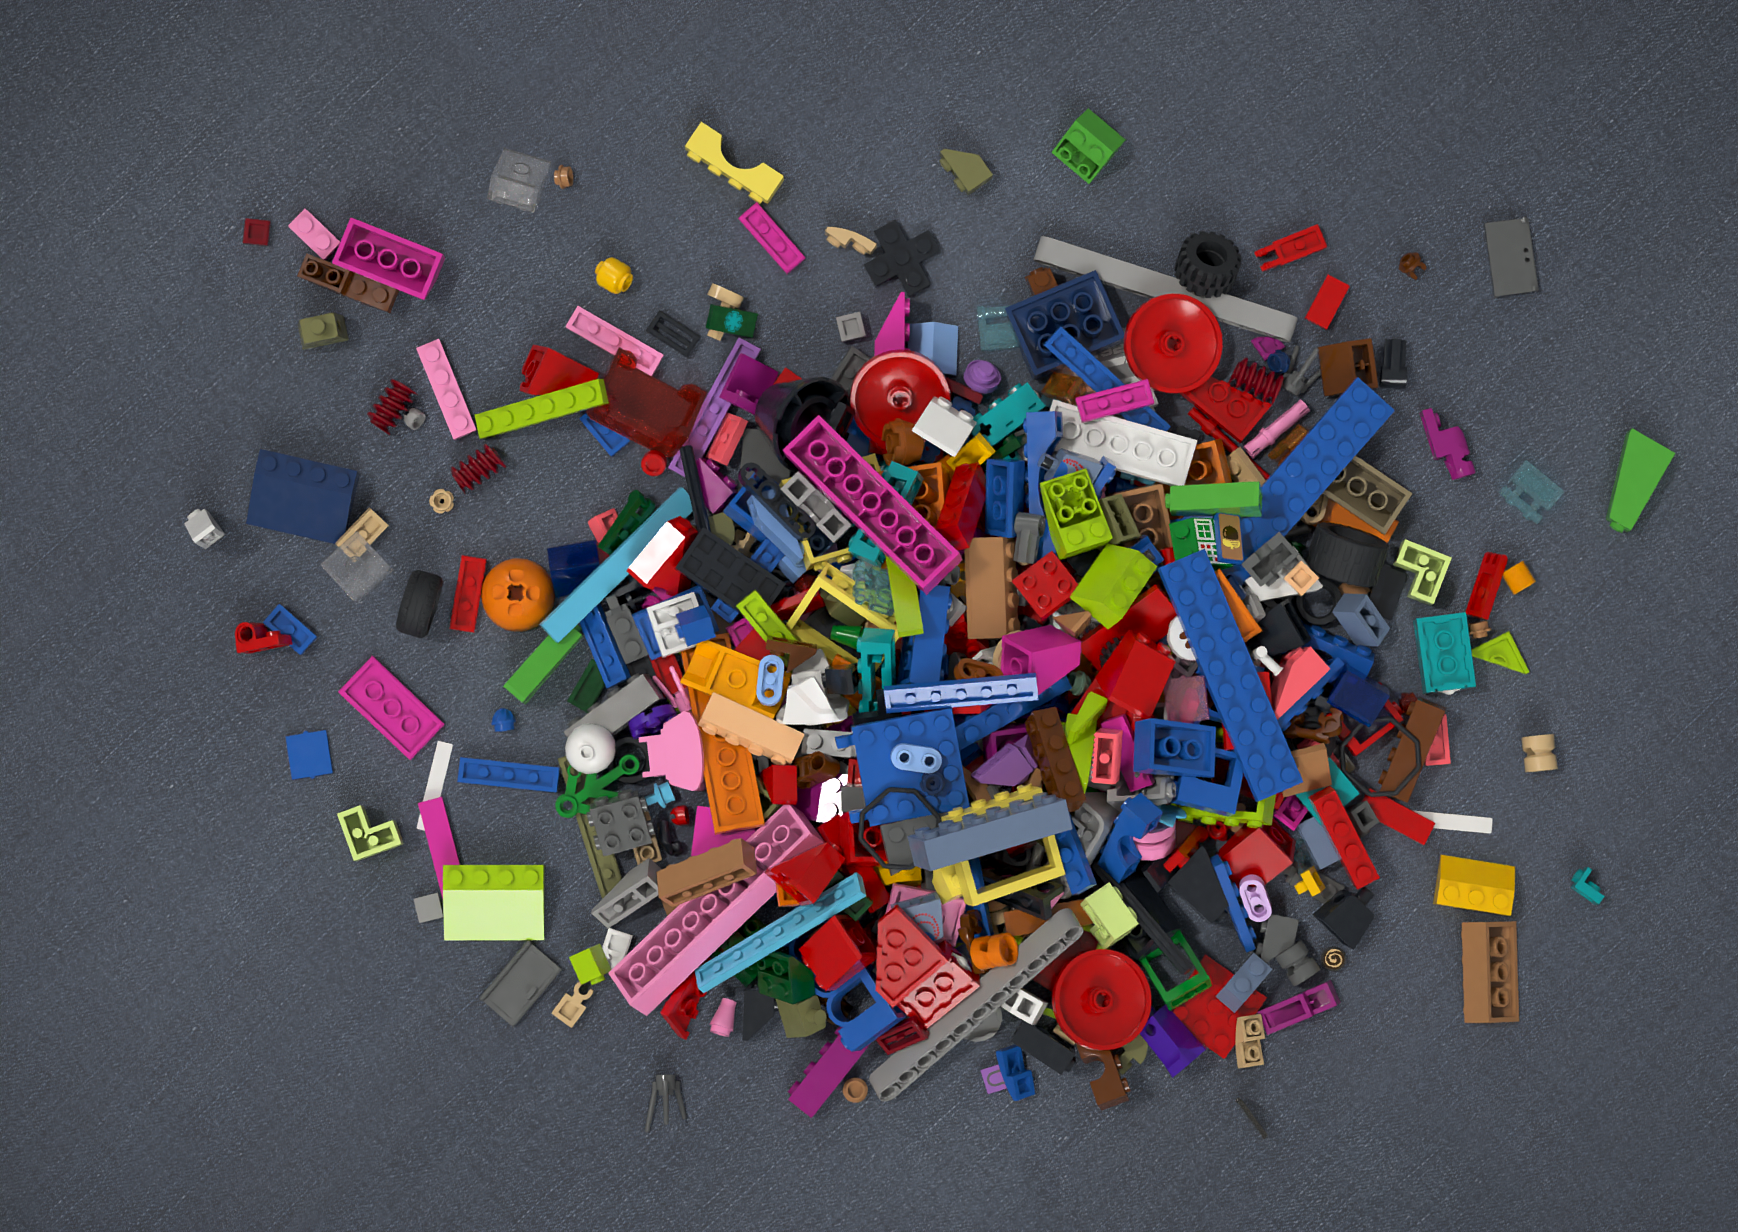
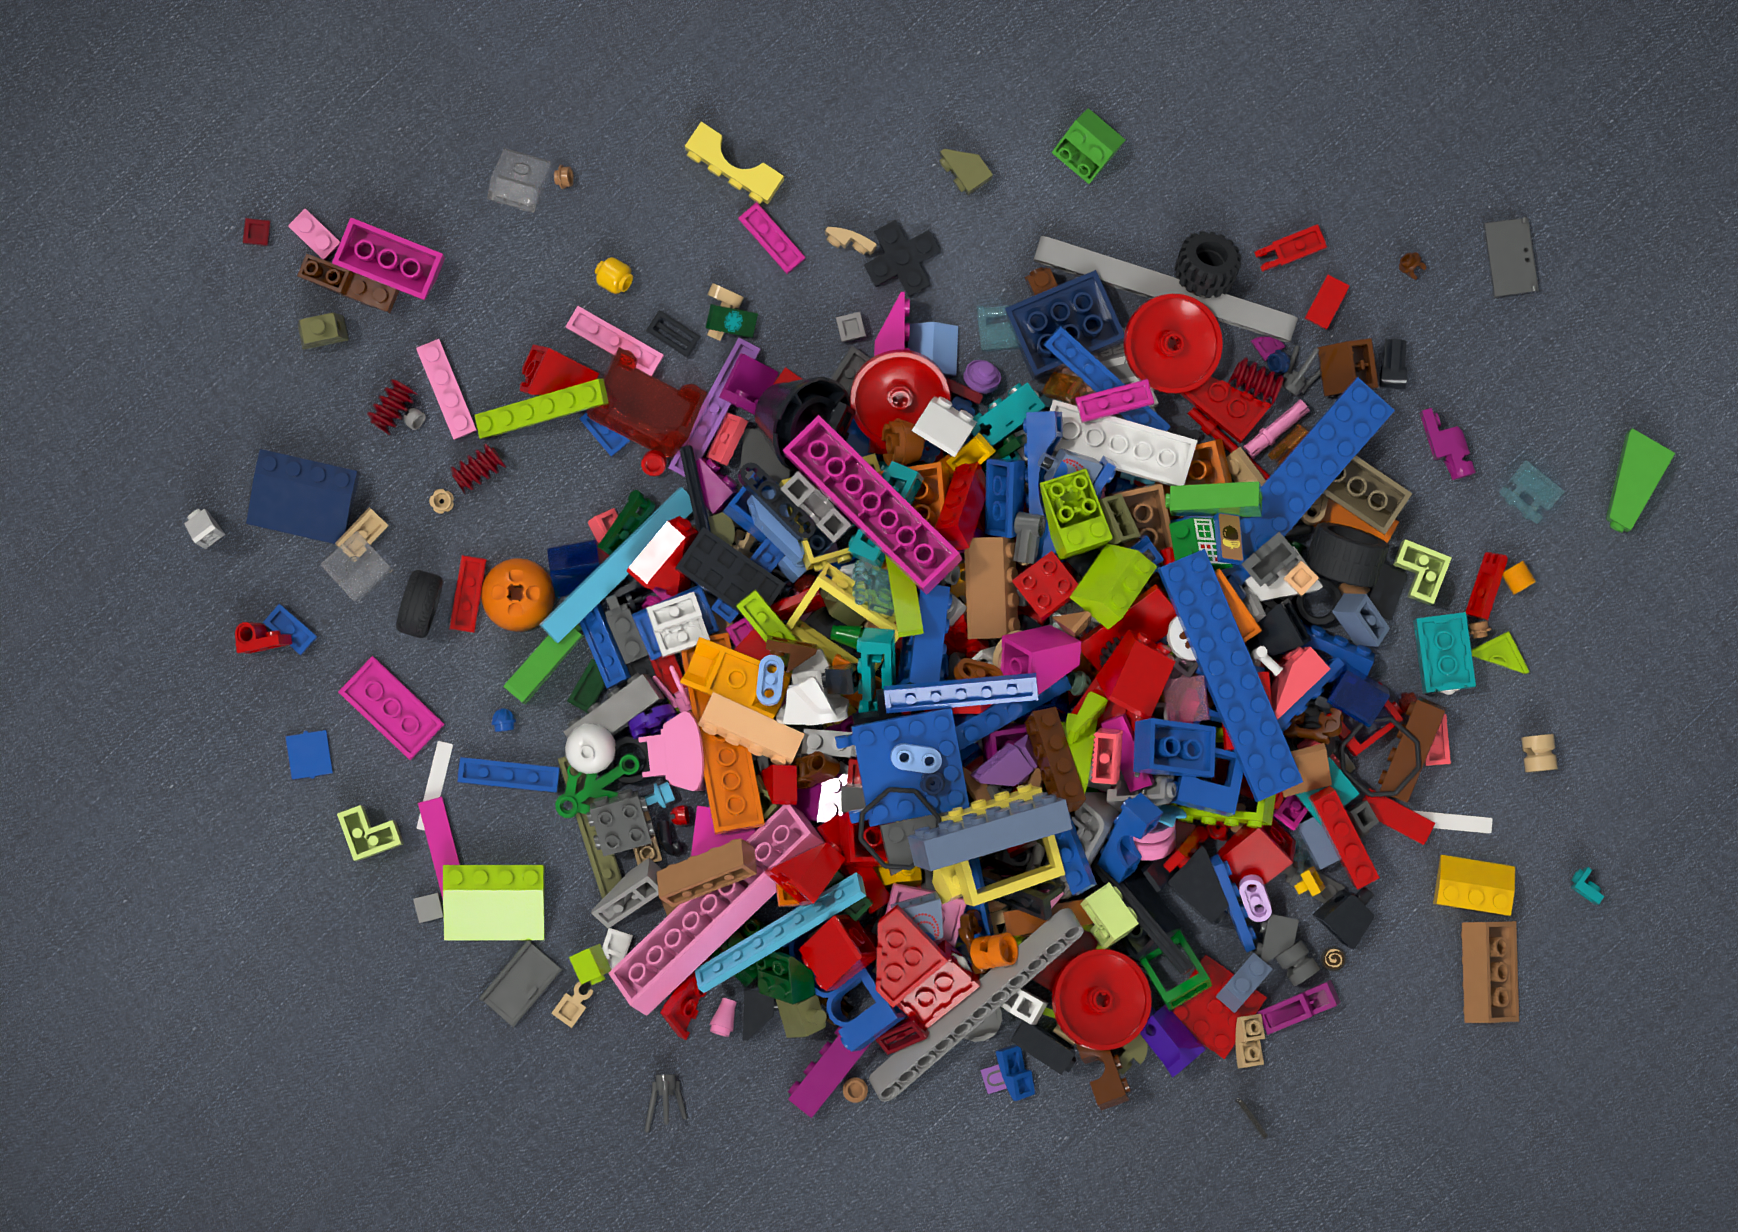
(694, 625): blue brick -> none

